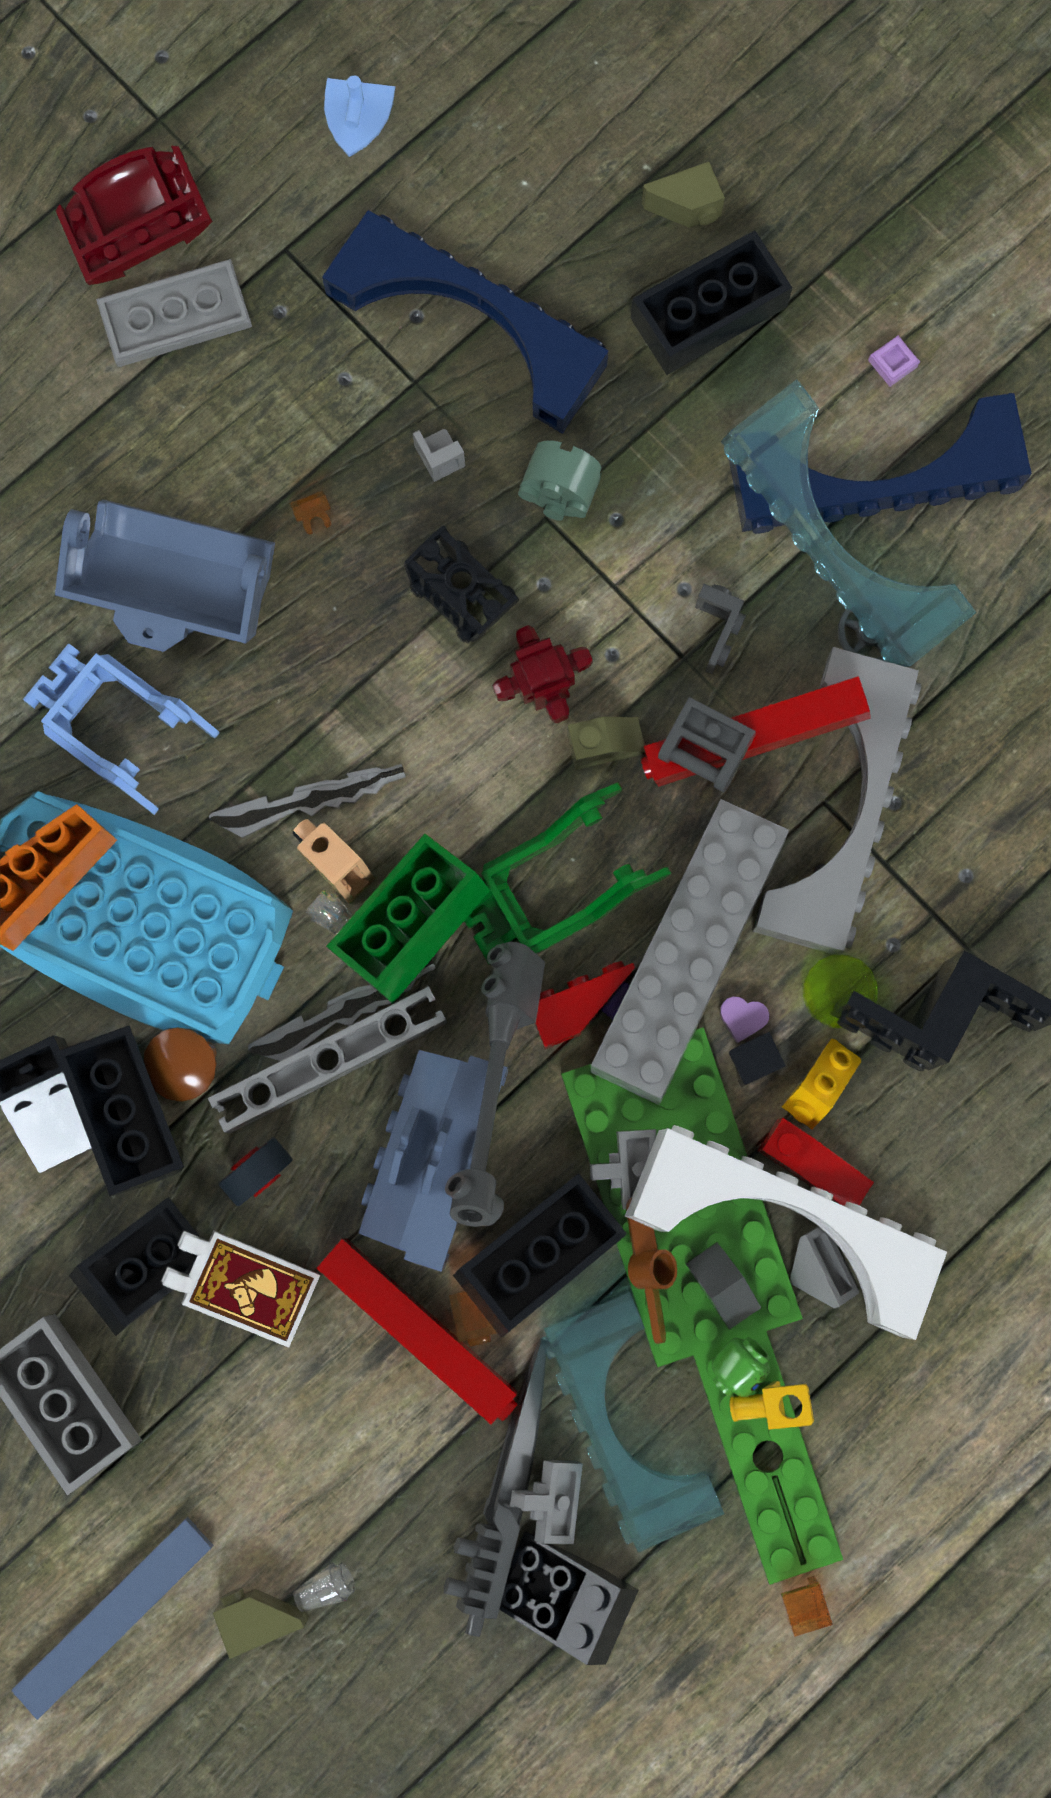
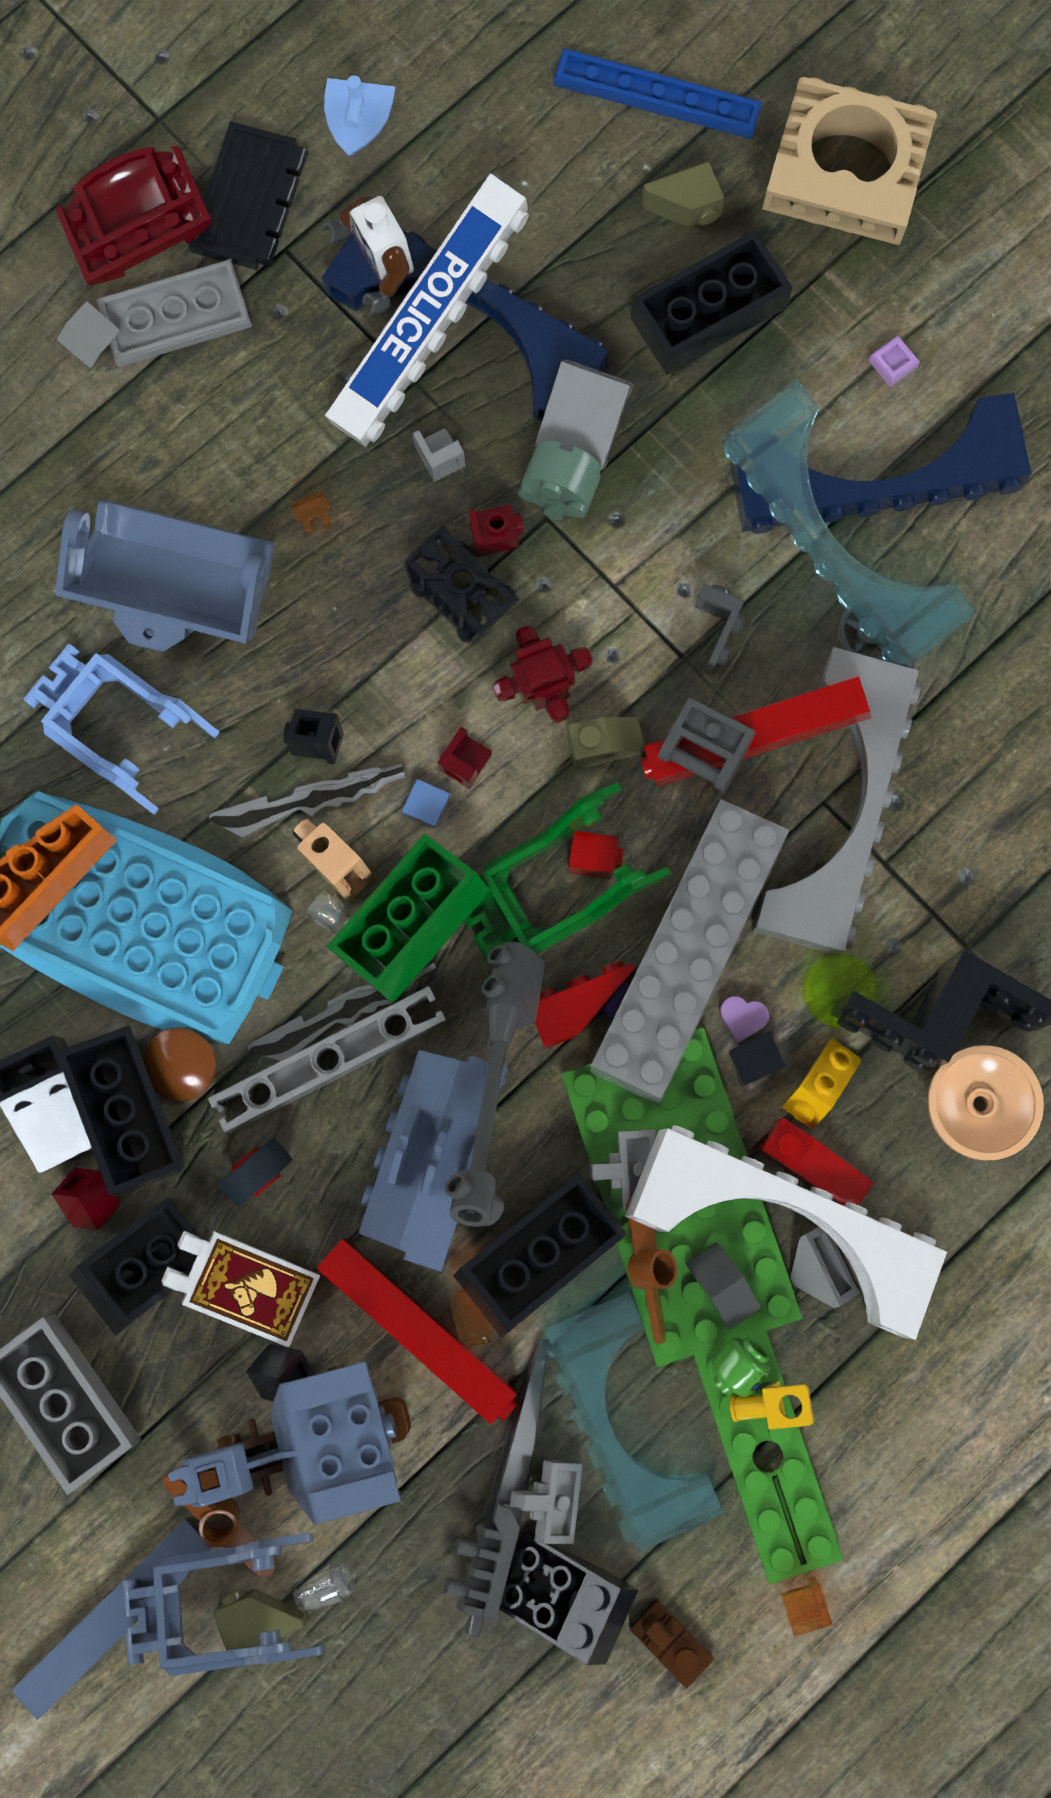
(85, 1199): none -> dark red panel
(87, 334): none -> light grey panel
(161, 1612): none -> sand blue piece
(228, 1537): none -> dark orange piece
(249, 196): none -> black hinge
(275, 1367): none -> black panel
(314, 735): none -> black brick
(328, 1442): none -> sand blue piece
(380, 242): none -> torso
(426, 803): none -> medium blue tile
(428, 311): none -> brick
(464, 759): none -> dark red panel
(495, 540): none -> dark red brick
(584, 410): none -> light grey panel
(595, 855): none -> red brick
(657, 93): none -> blue tile
(671, 1643): none -> reddish brown hinge
(839, 198): none -> tan hose
(1010, 1096): none -> light nougat dish

